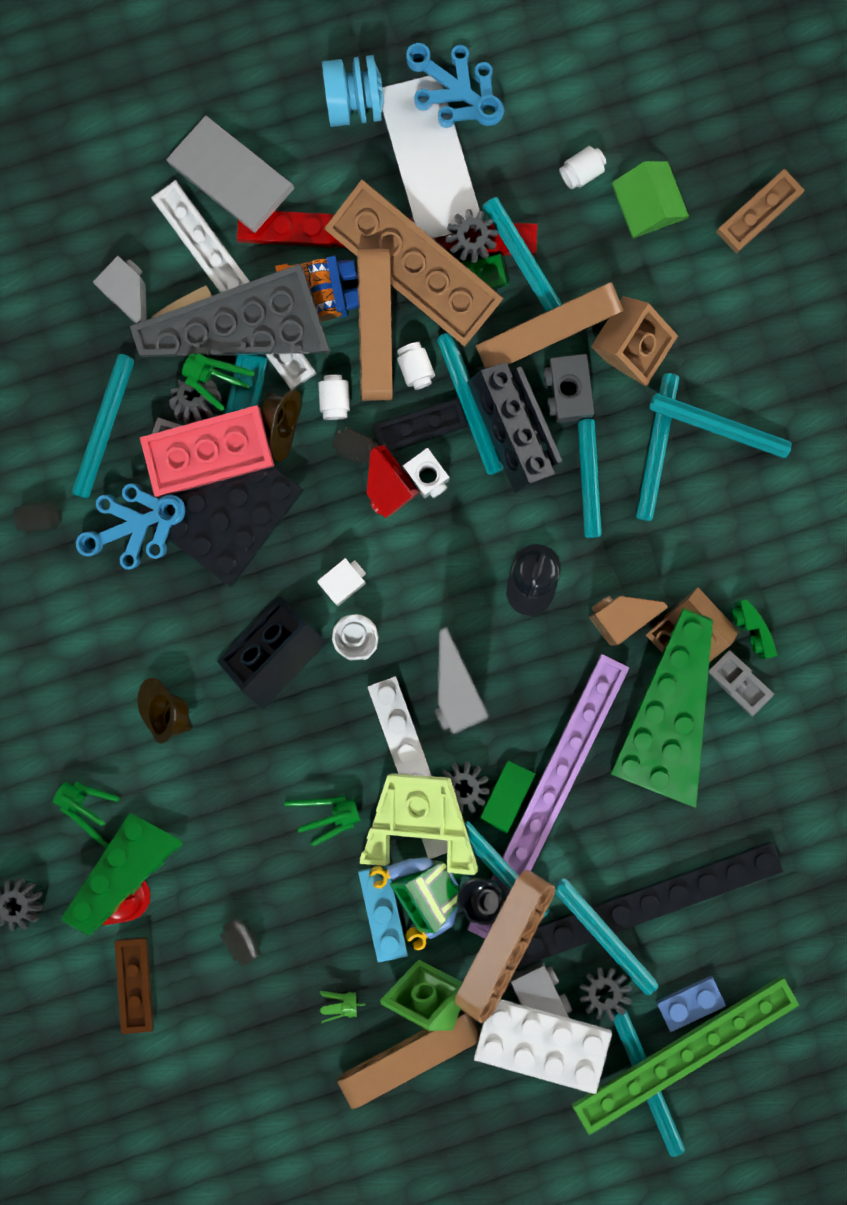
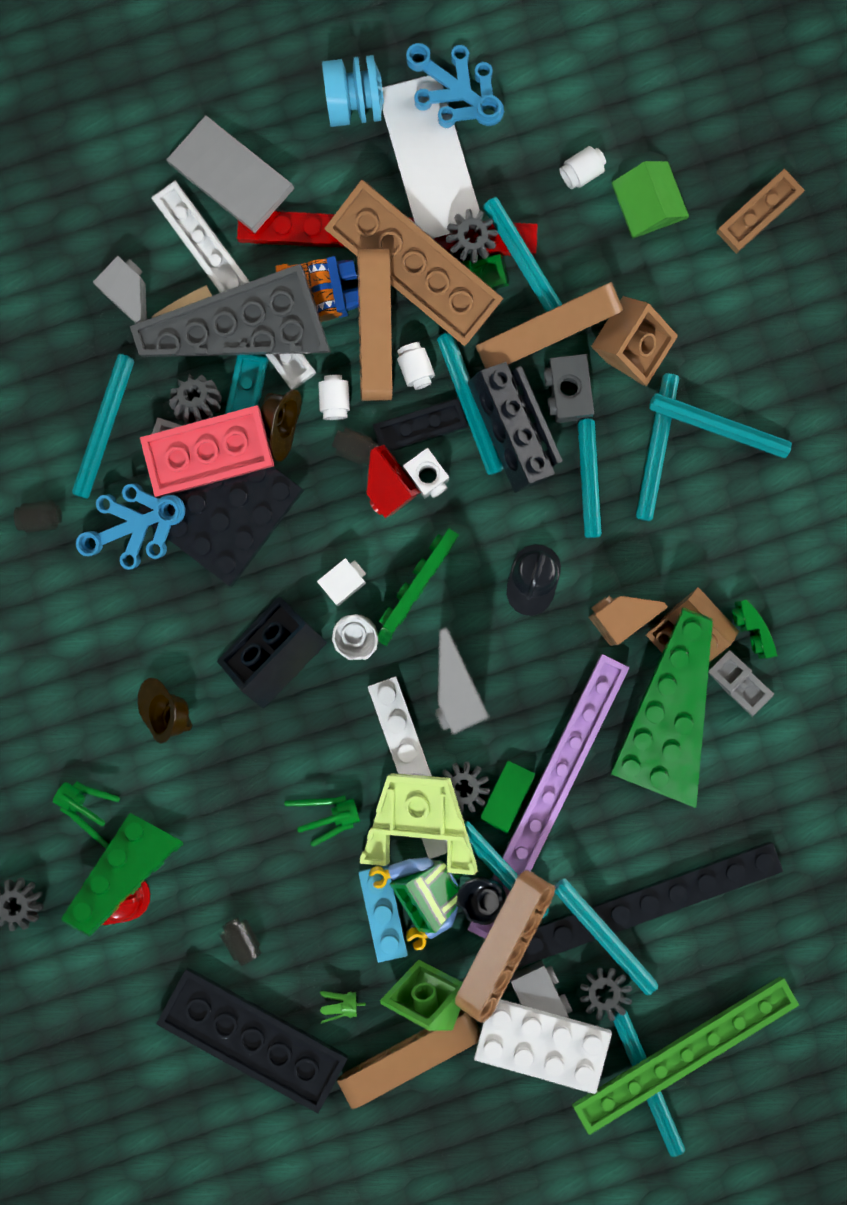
(134, 985): reddish brown plate -> none
(200, 368): green plant -> none
(252, 1040): none -> black plate
(410, 593): none -> green wing
(690, 1003): medium blue plate -> none

